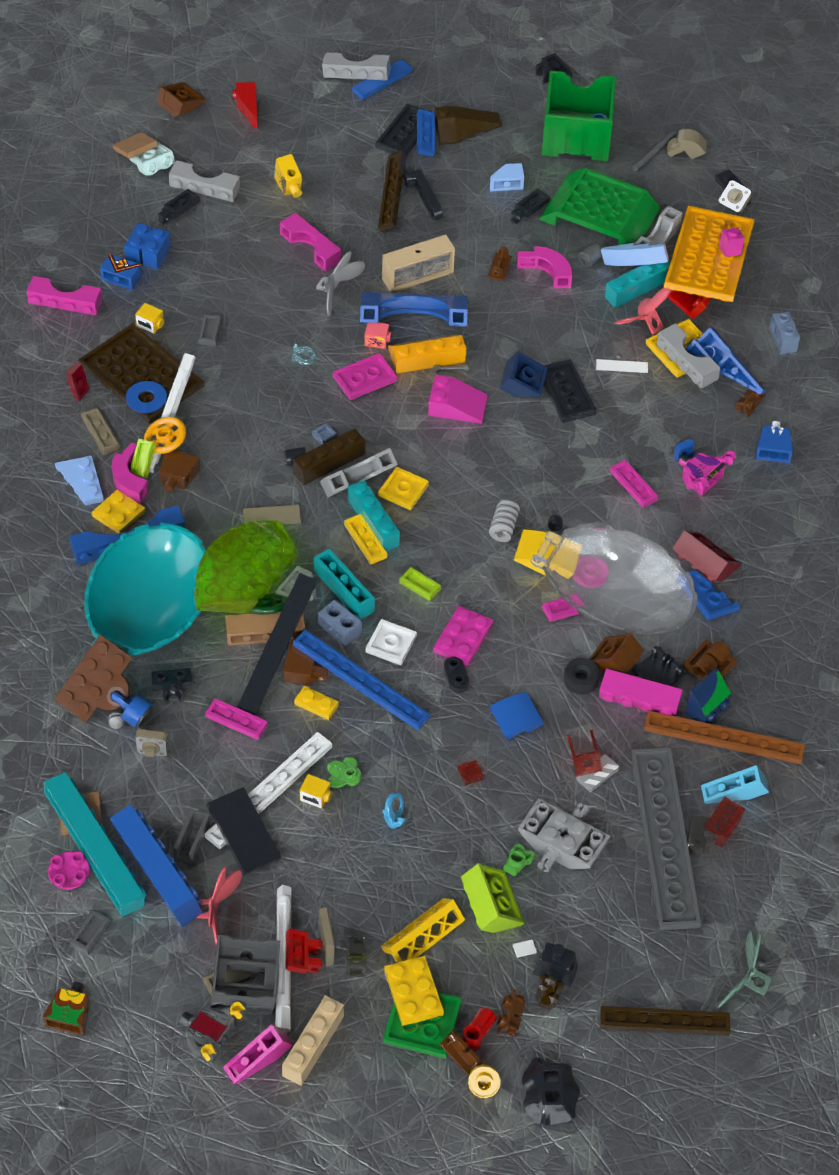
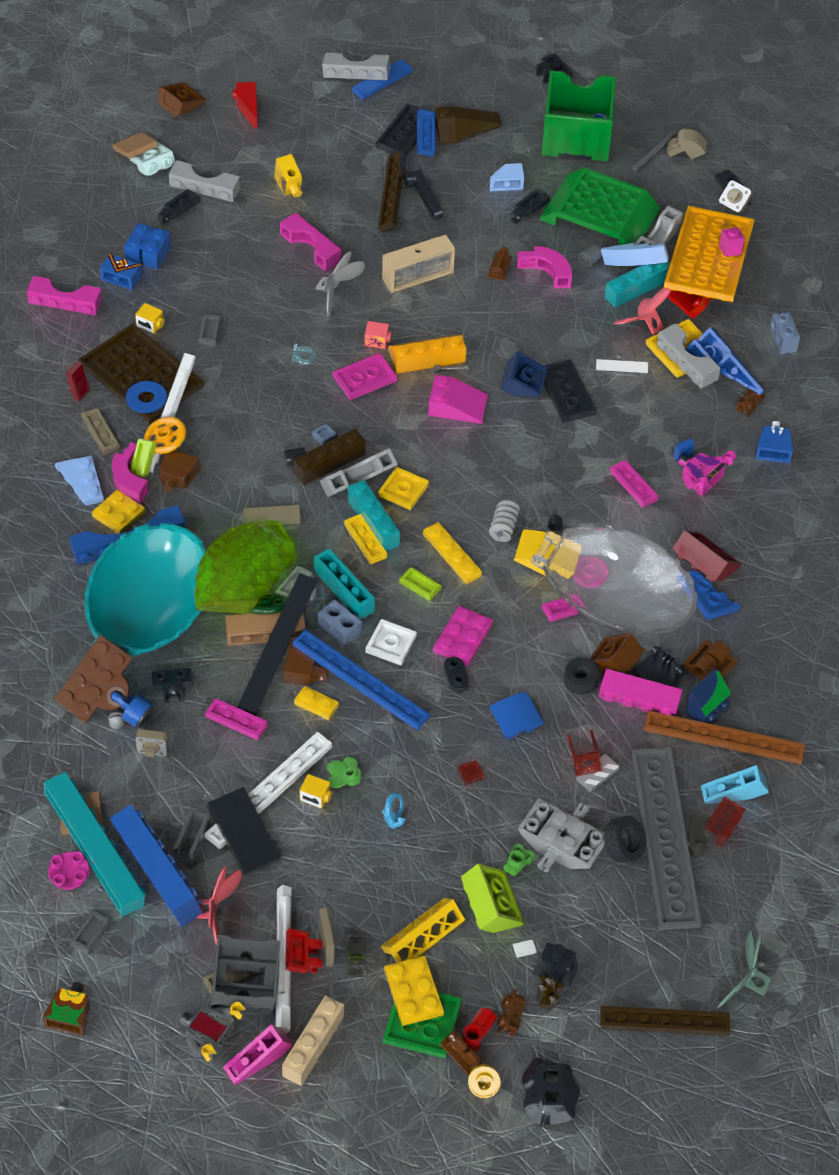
(448, 307): blue arch -> none
(452, 553): none -> yellow plate
(614, 842): none -> black tyre

